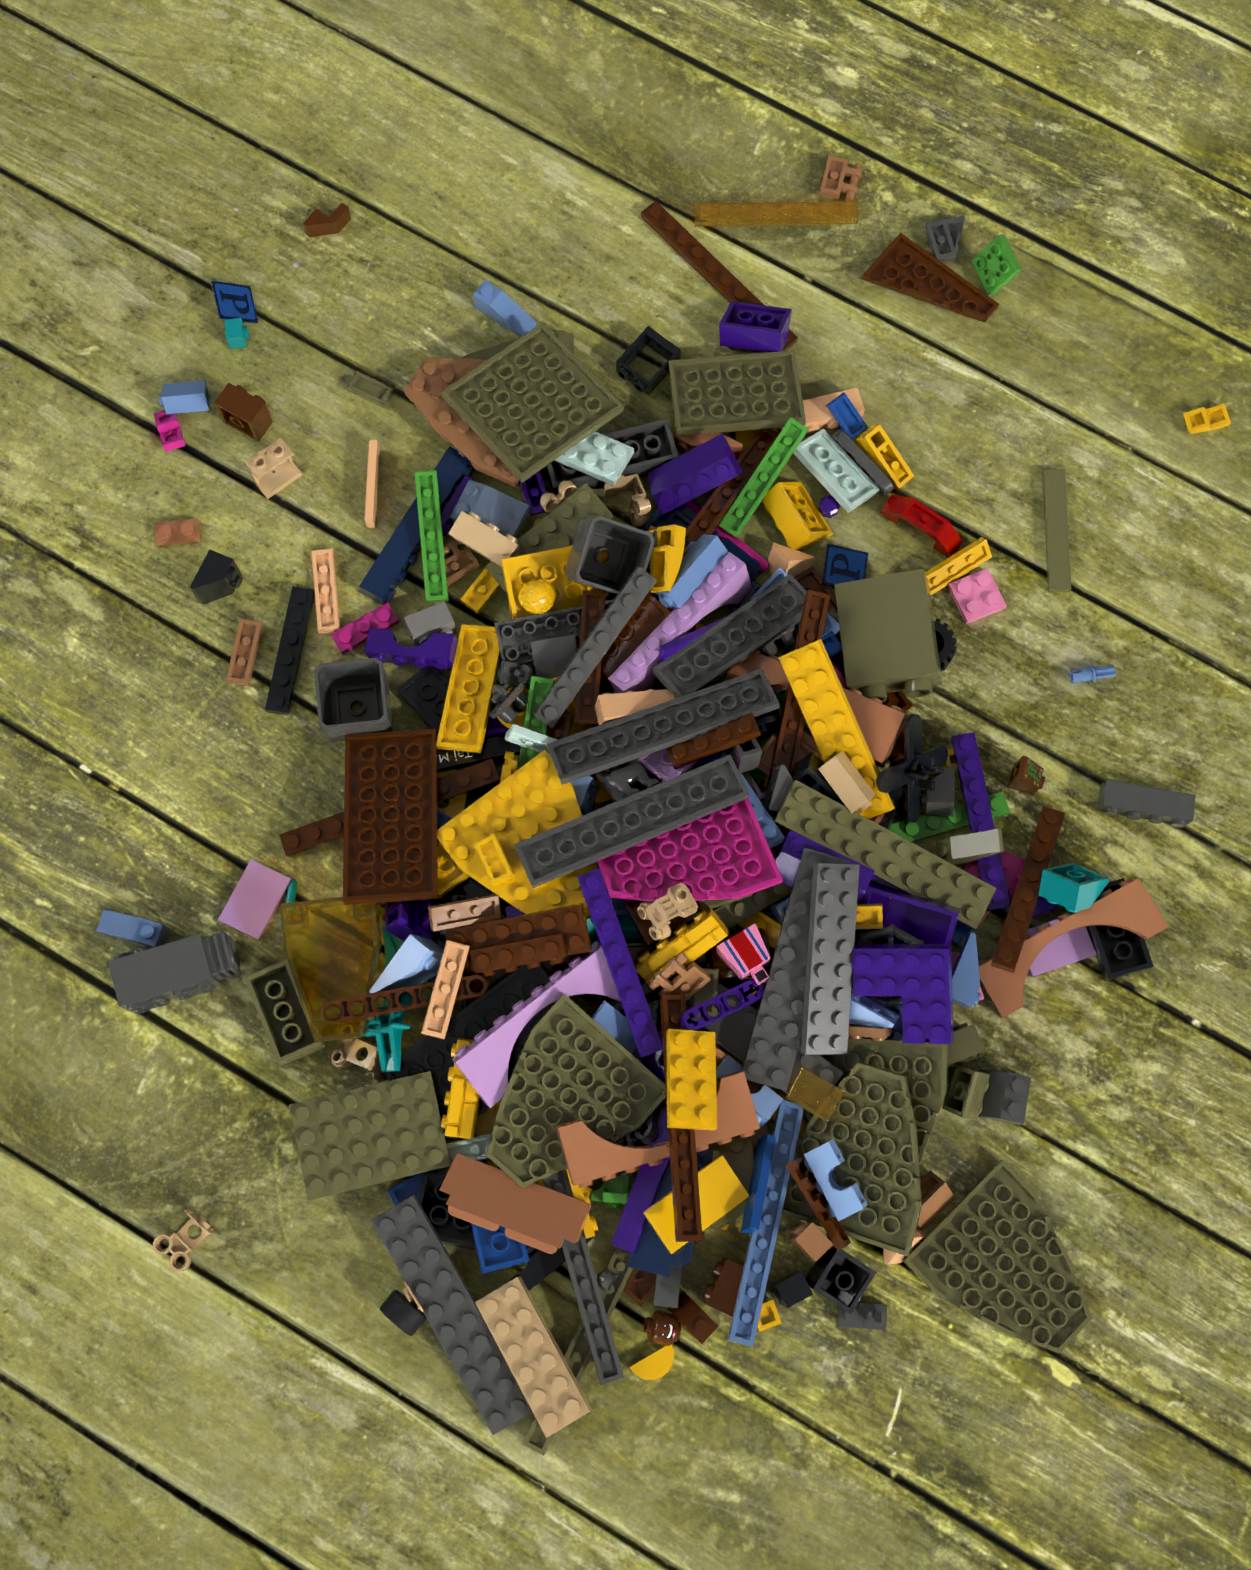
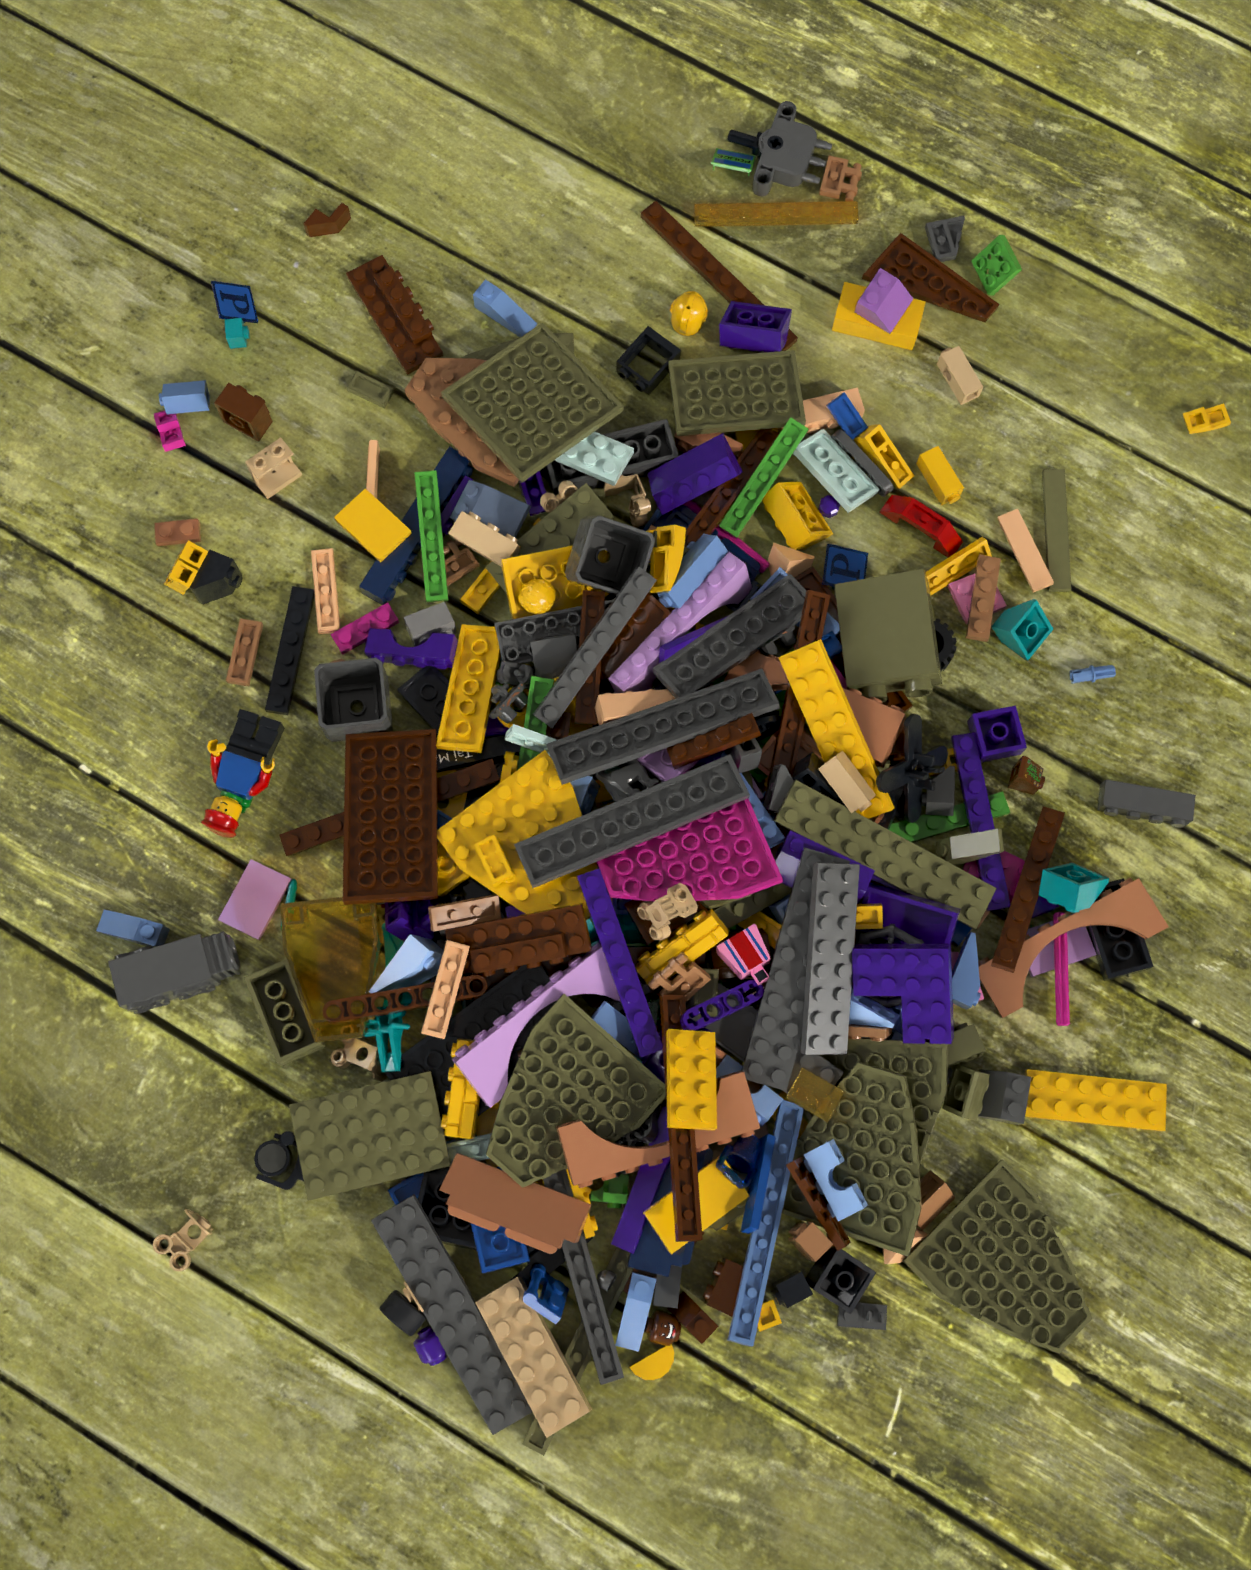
(185, 567): none -> yellow hips
(241, 769): none -> piece
(275, 1158): none -> black piece
(372, 525): none -> yellow tile
(395, 313): none -> reddish brown plate
(429, 1347): none -> dark purple head
(552, 1295): none -> blue plate
(635, 1311): none -> medium blue slope
(688, 313): none -> yellow helmet
(733, 160): none -> piece
(742, 1158): none -> clear blue piece
(782, 151): none -> piece
(850, 323): none -> yellow brick
(884, 301): none -> medium lavender slope
(940, 476): none -> yellow brick
(959, 375): none -> tan brick
(983, 598): none -> medium nougat plate
(997, 733): none -> dark purple brick
(1023, 628): none -> teal slope
(1025, 550): none -> light nougat tile
(1061, 976): none -> dark pink axle
(1096, 1100): none -> yellow plate

